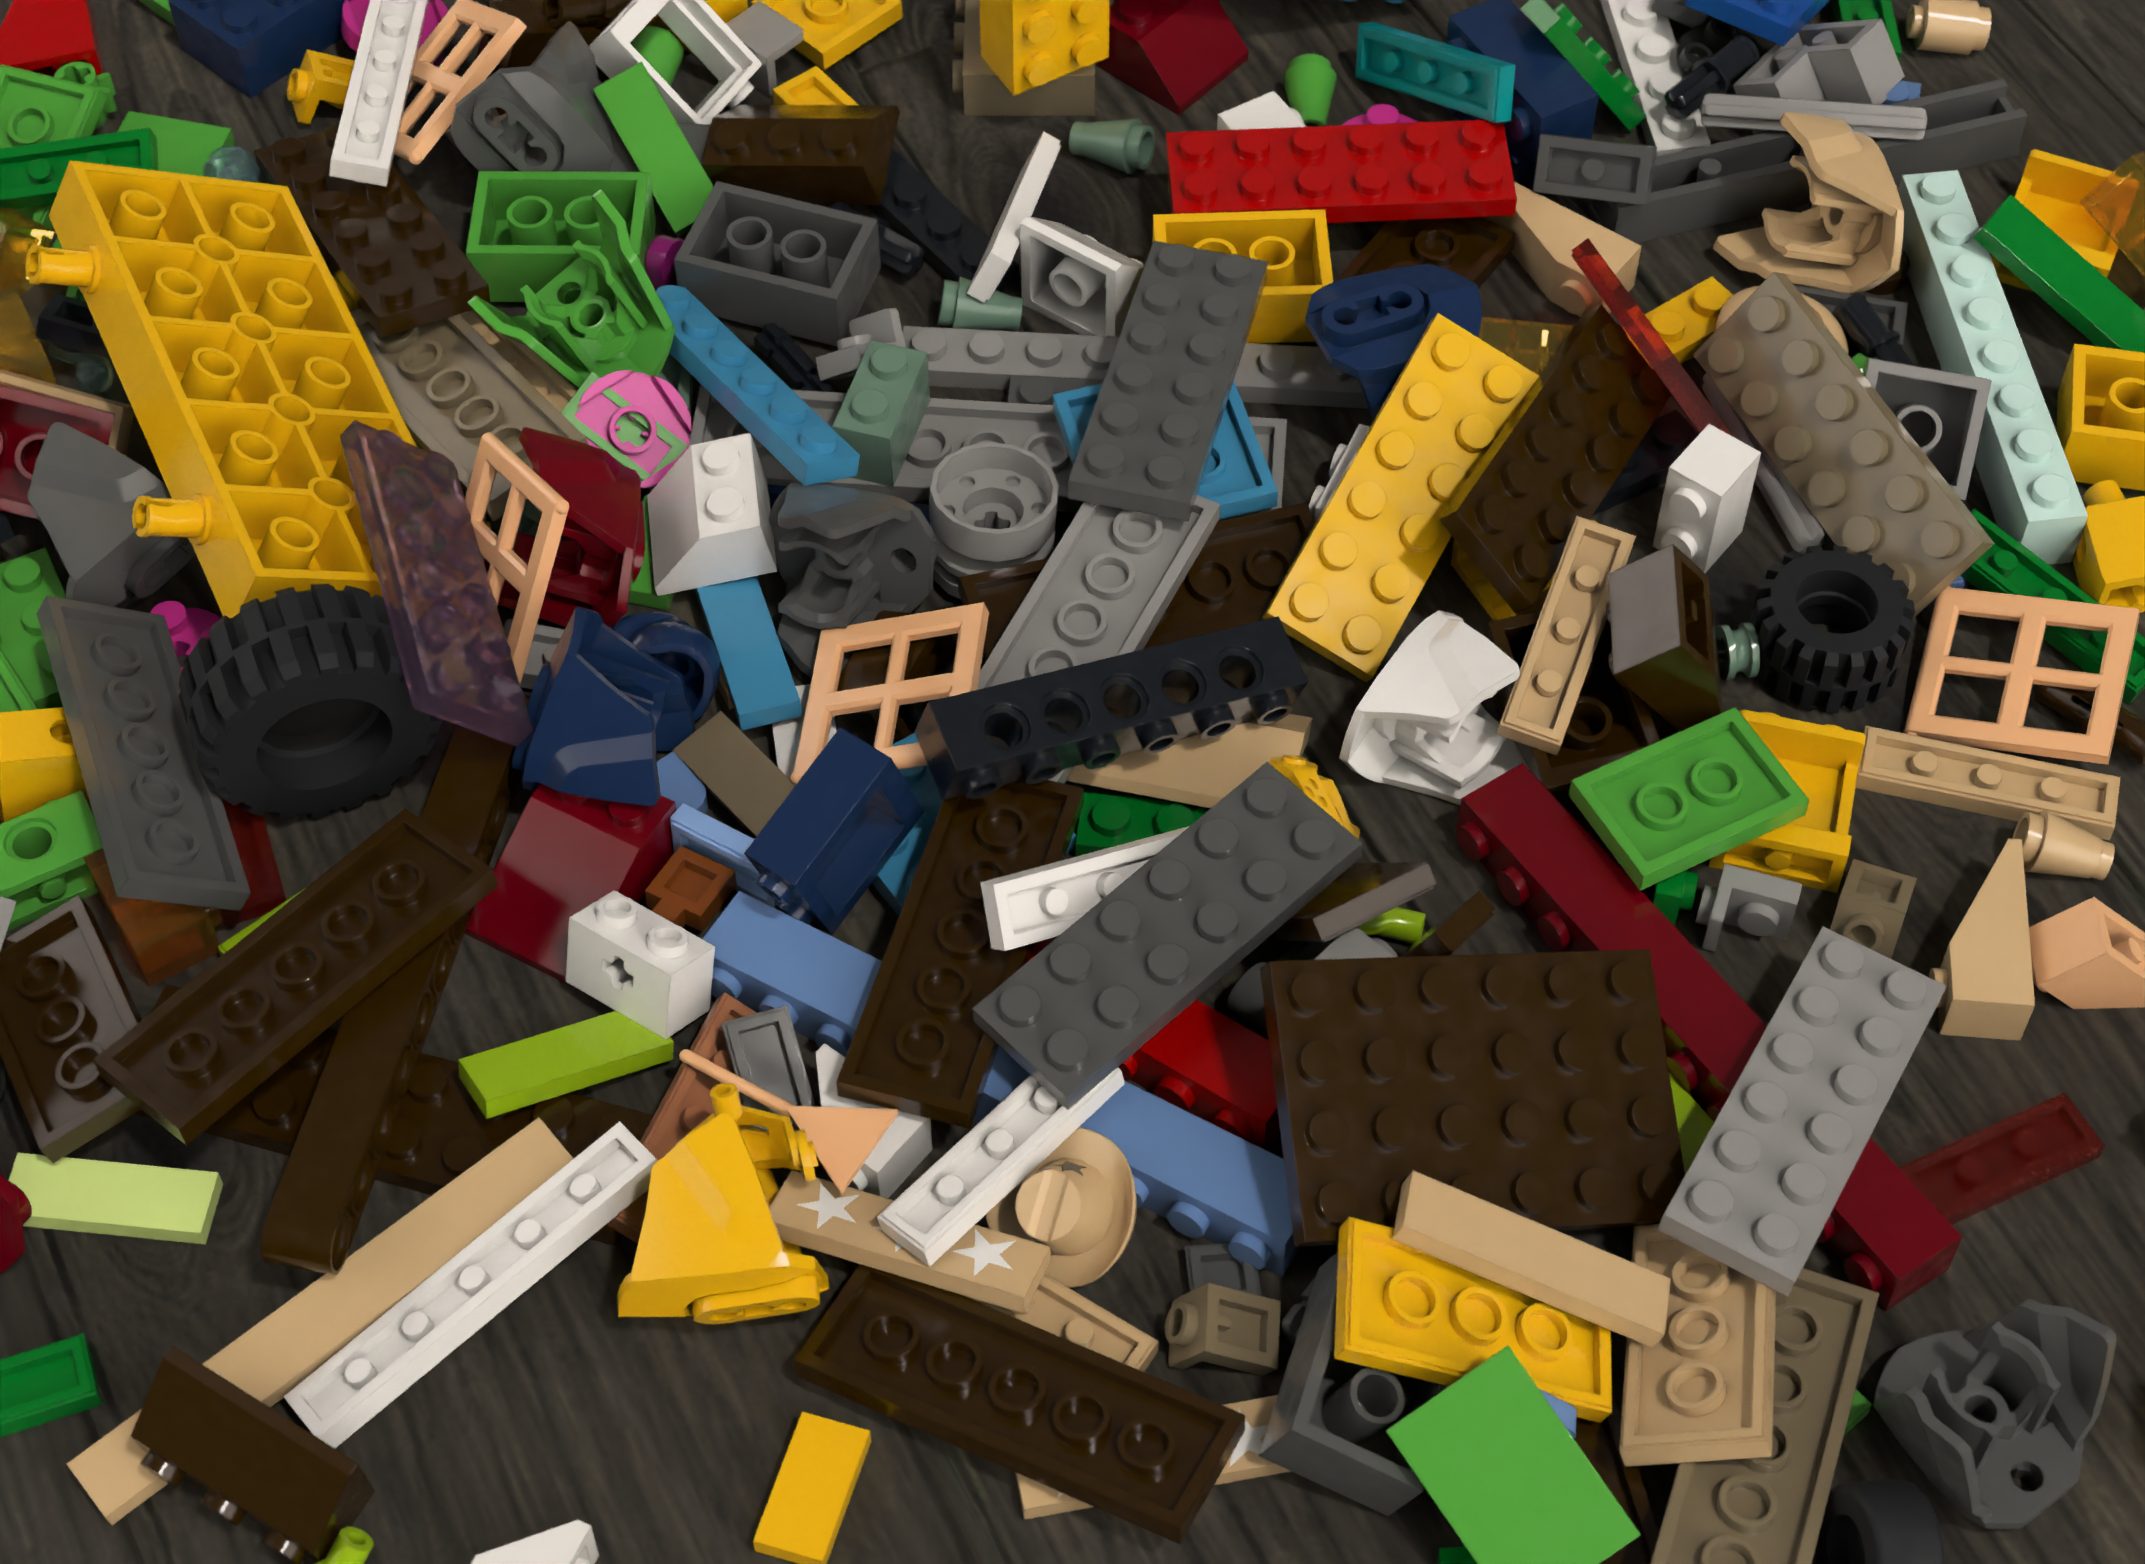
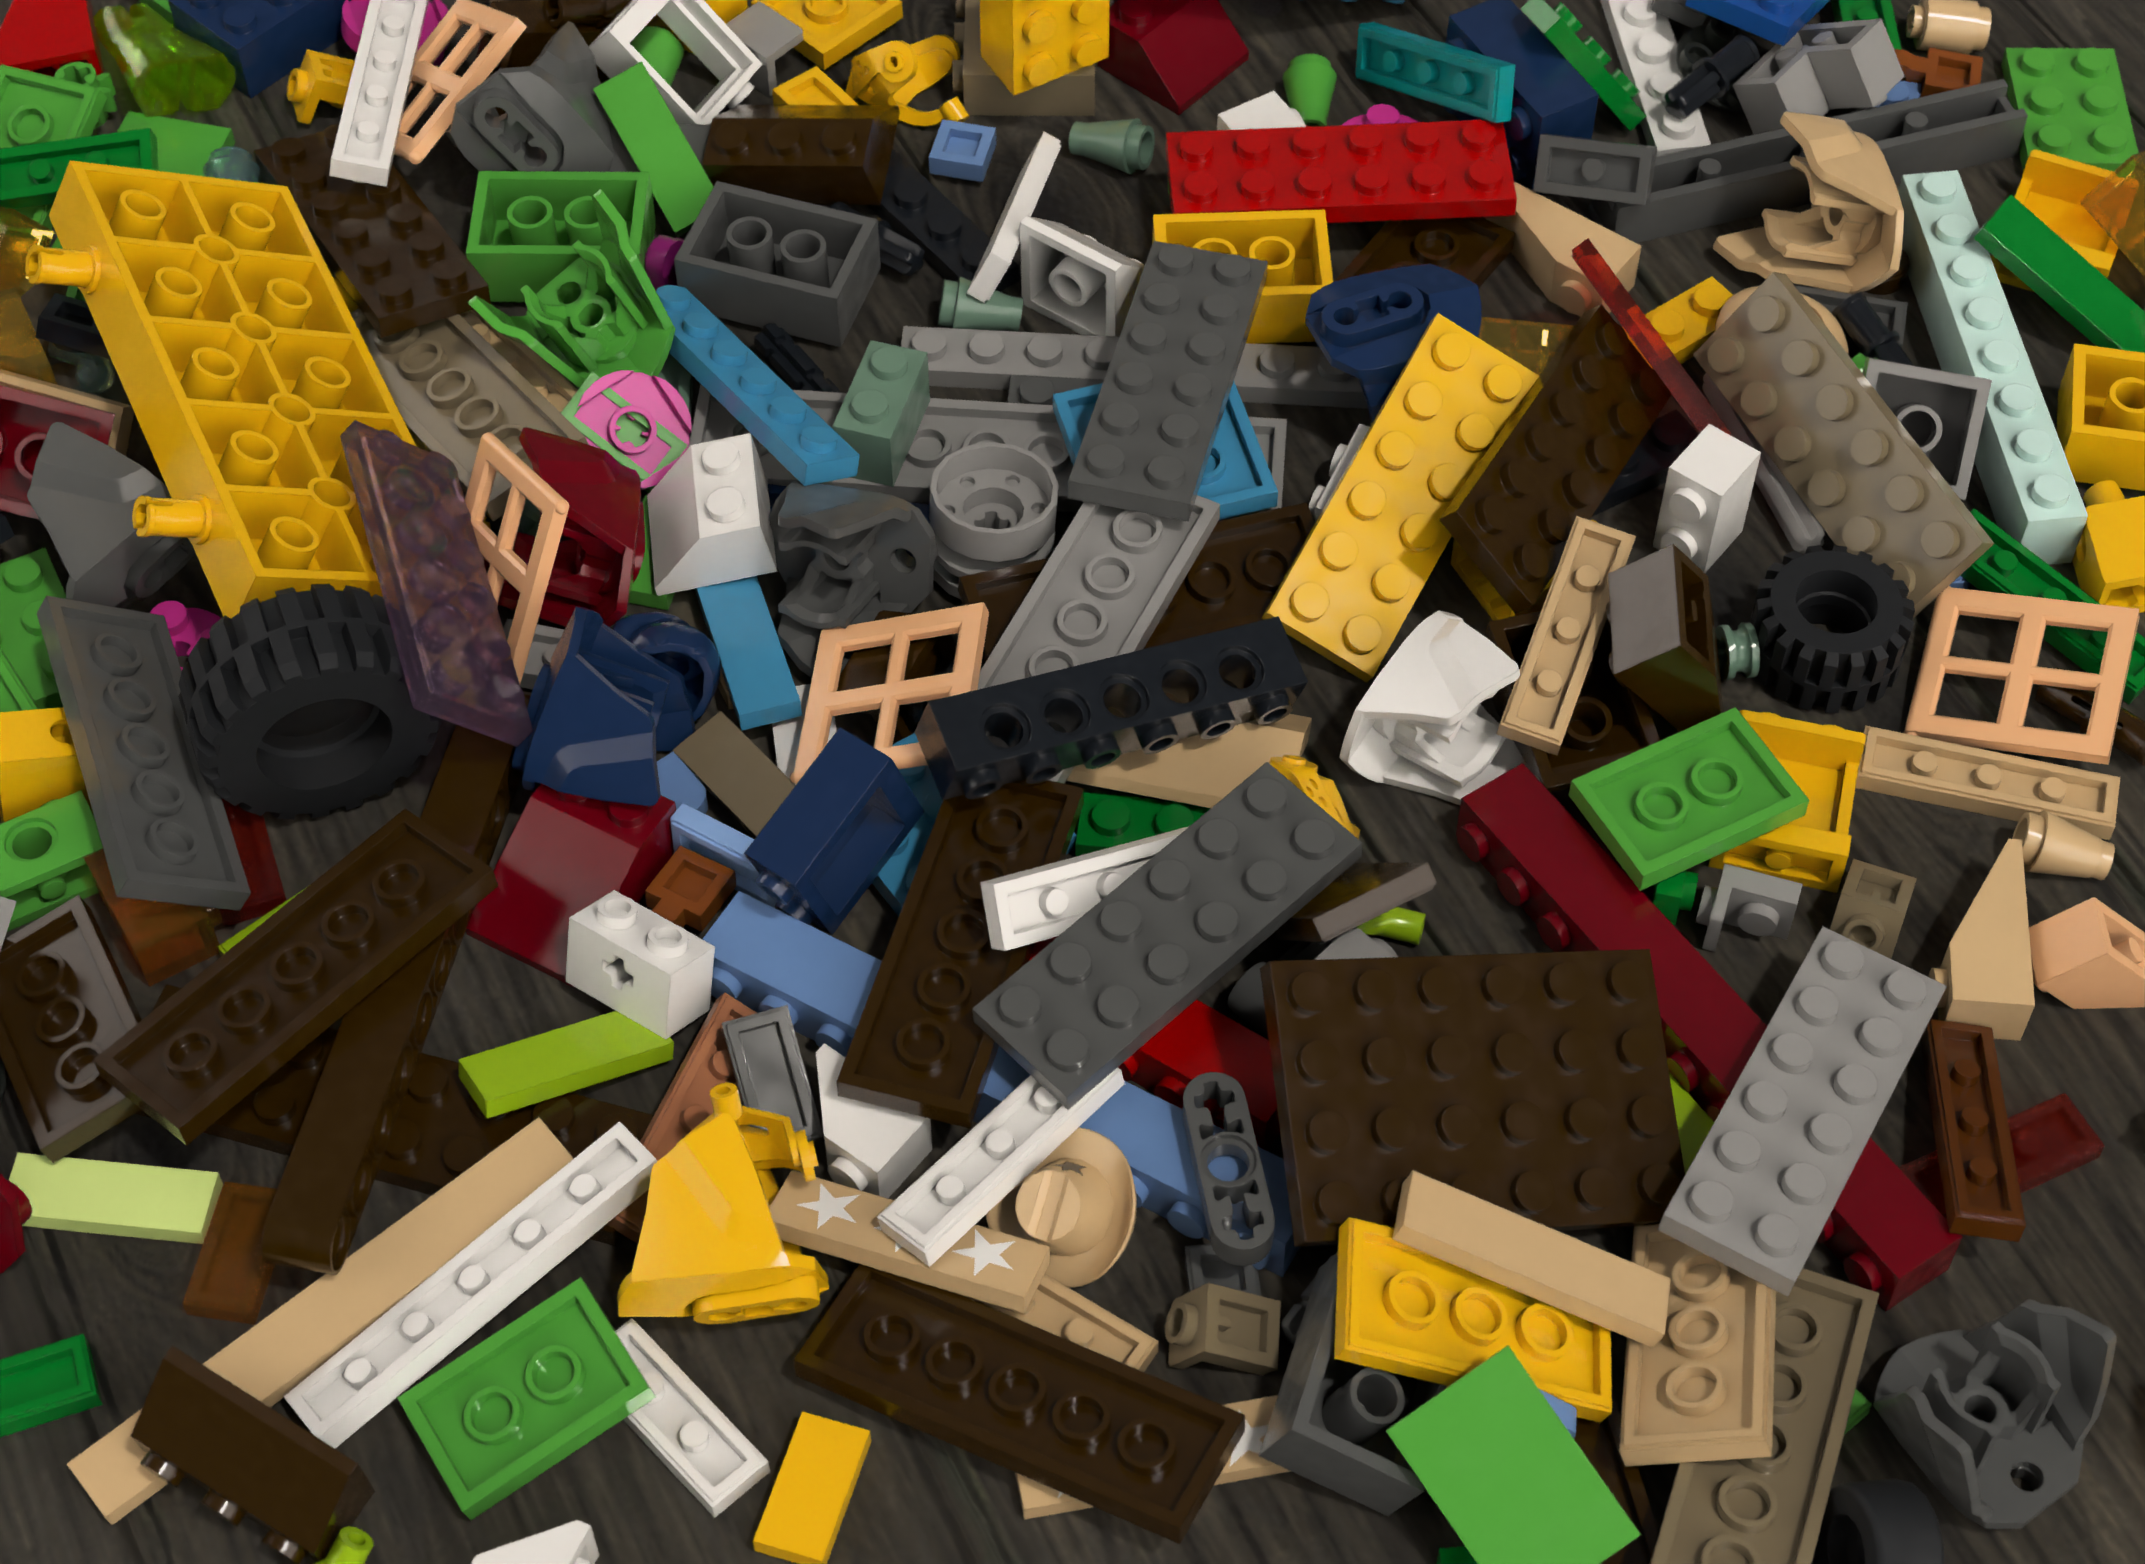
(162, 62): none -> clear neon green piece
(230, 1267): none -> clear orange tile
(525, 1398): none -> bright green plate
(690, 1430): none -> white tile
(839, 1134): light nougat piece -> none
(878, 326): light grey bracket -> none
(903, 71): none -> yellow helmet
(962, 150): none -> medium blue plate
(1217, 1194): none -> dark grey beam
(1453, 930): dark brown tile -> none
(1765, 113): light grey axle -> none
(1940, 70): none -> dark orange plate
(1972, 1131): none -> reddish brown tile
(2071, 104): none -> bright green plate

